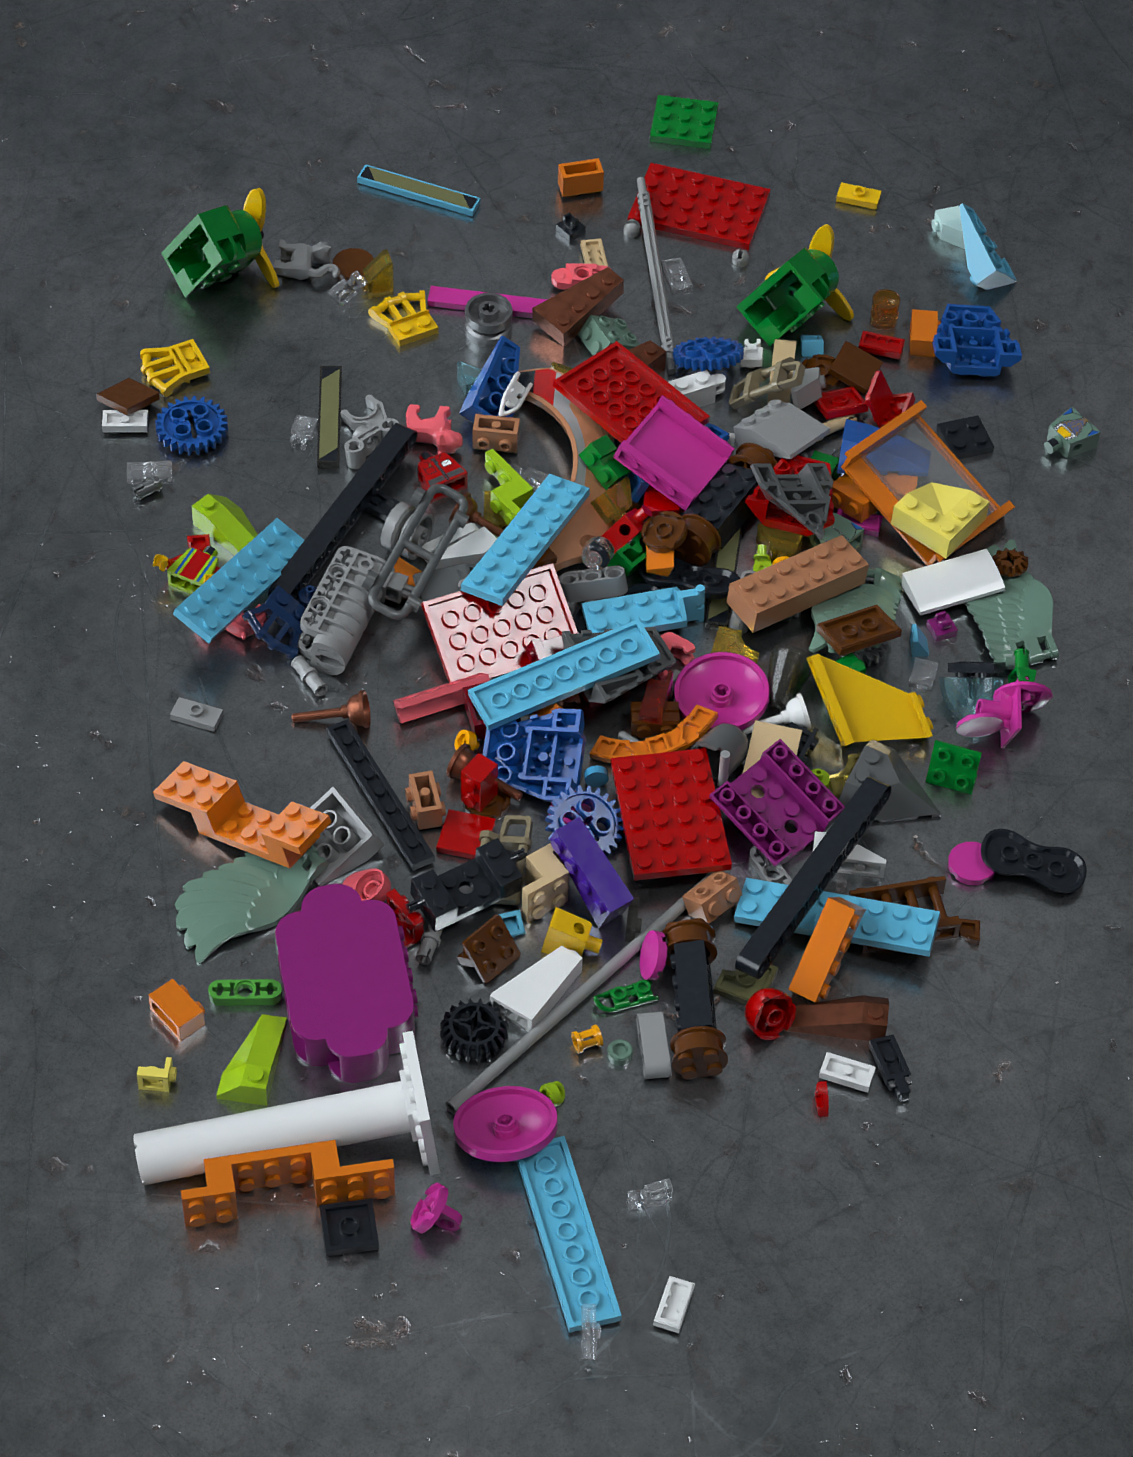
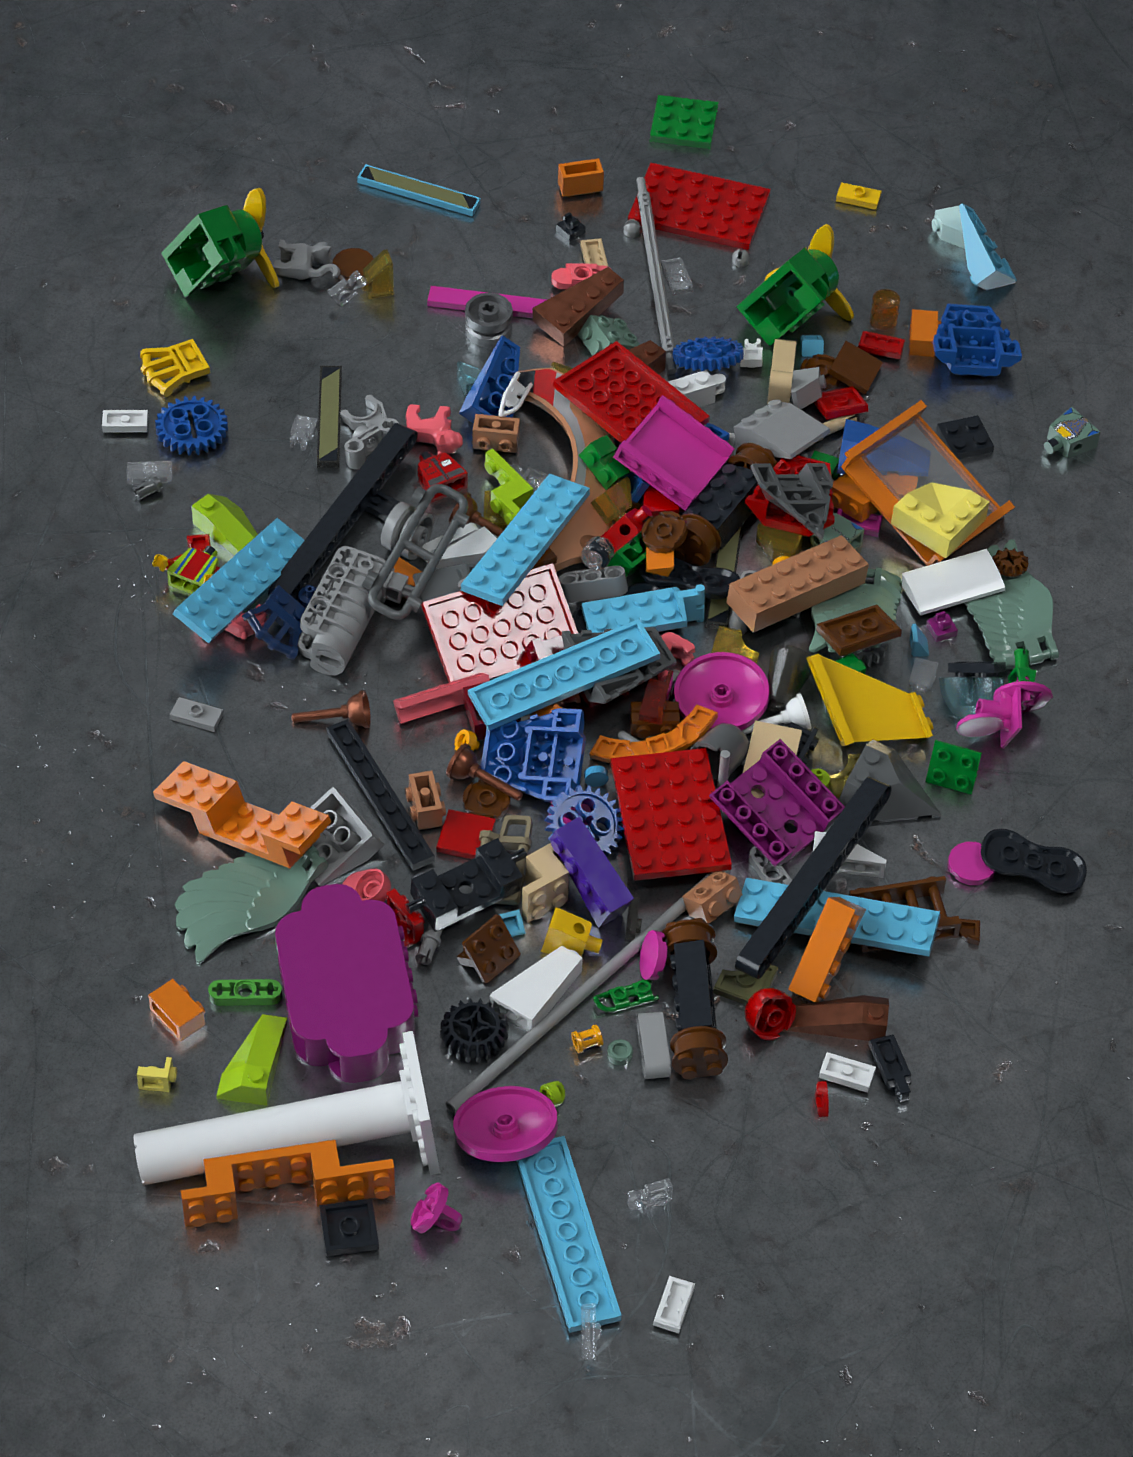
(128, 396): reddish brown tile -> none
(309, 675): light grey pin -> none
(408, 328): yellow plate -> none
(479, 782): red brick -> none
(761, 559): lime piece -> none
(779, 382): dark tan bar -> none
(883, 403): red bracket -> none

